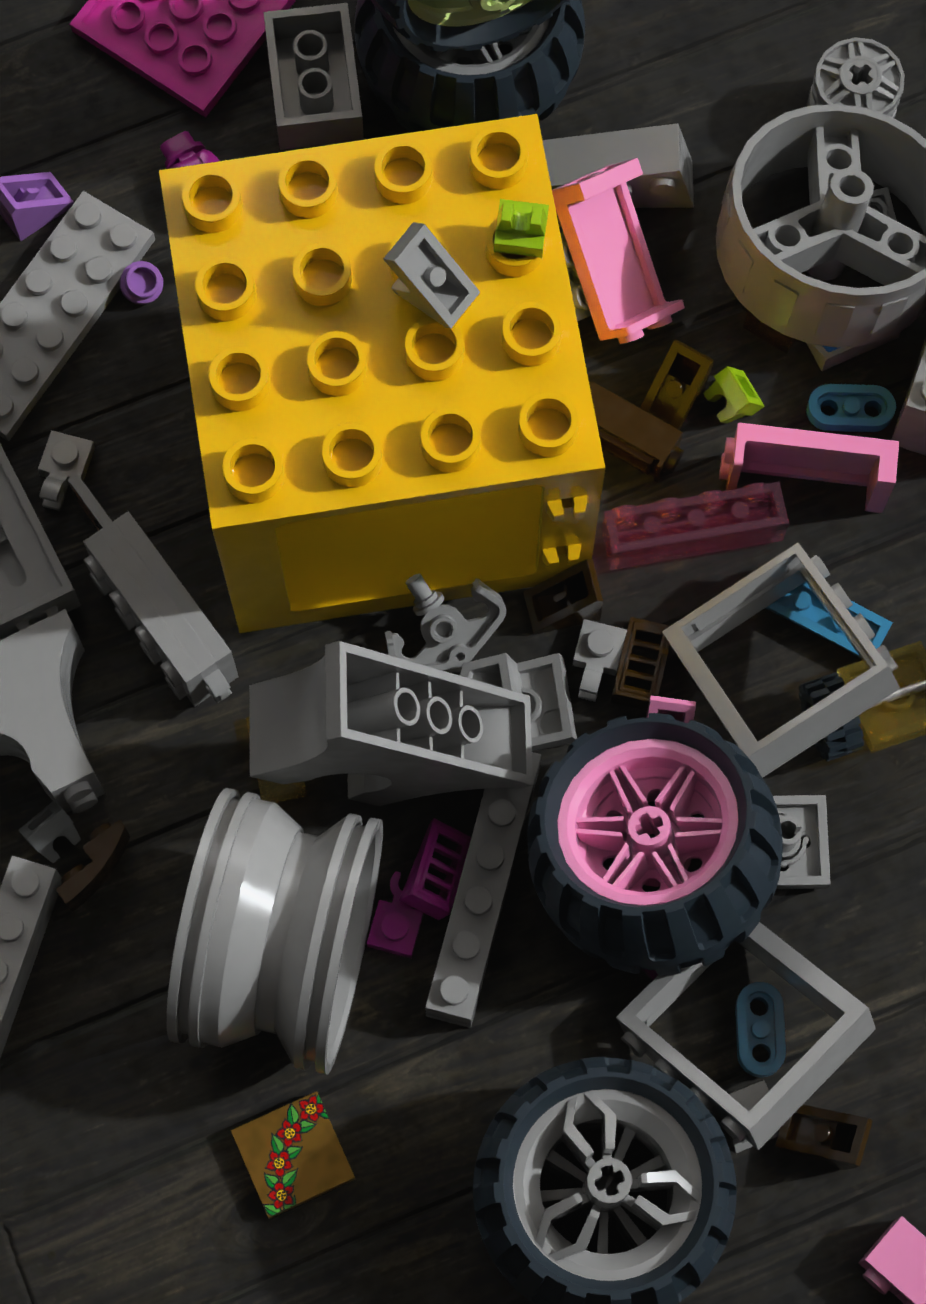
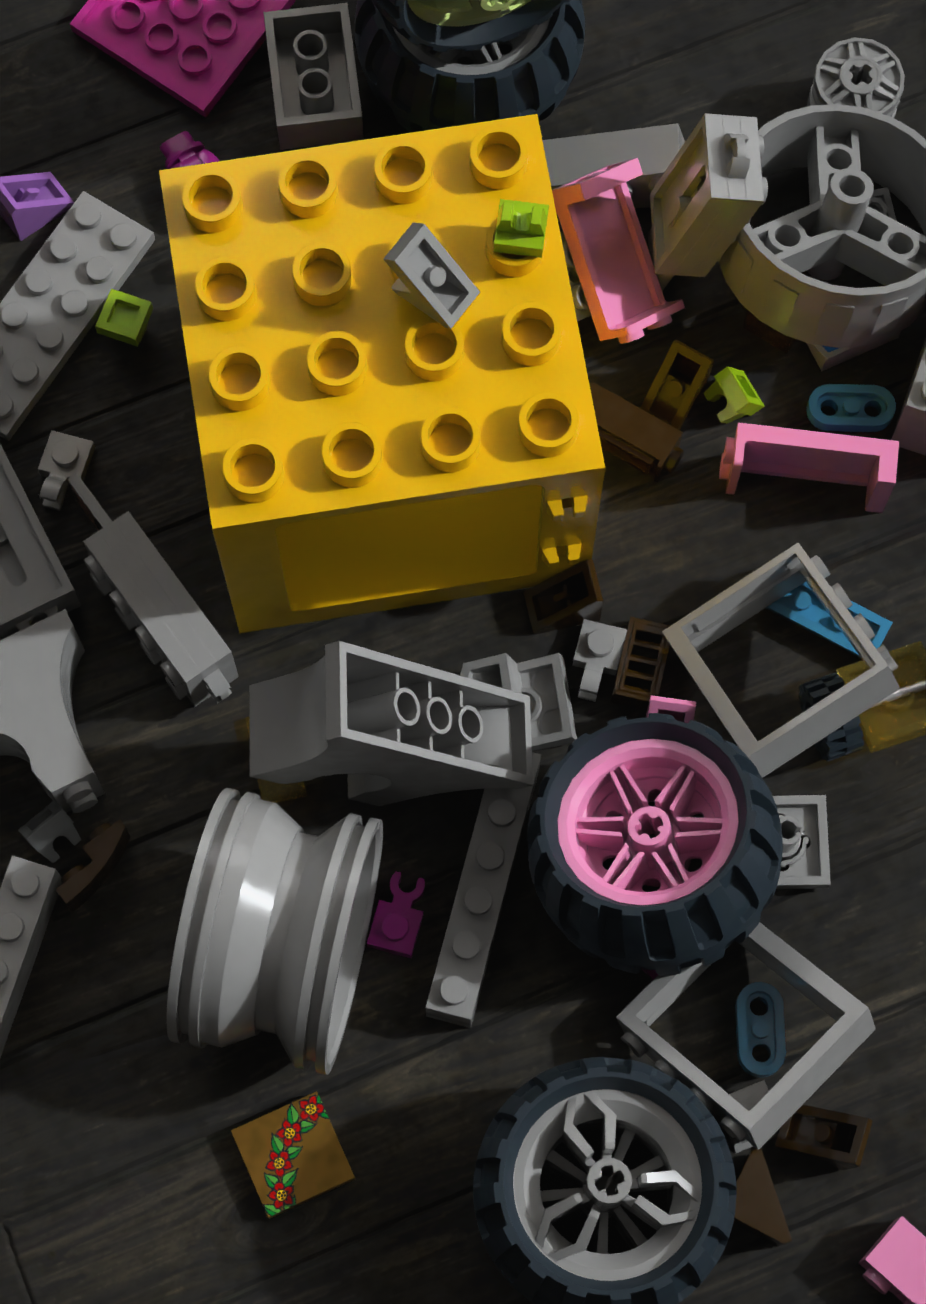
(124, 317): none -> lime tile
(141, 282): medium lavender plate -> none
(413, 892): magenta slope -> none
(447, 634): light grey piece -> none
(694, 525): clear pink brick -> none
(706, 196): none -> light grey piece
(758, 1203): none -> dark brown slope

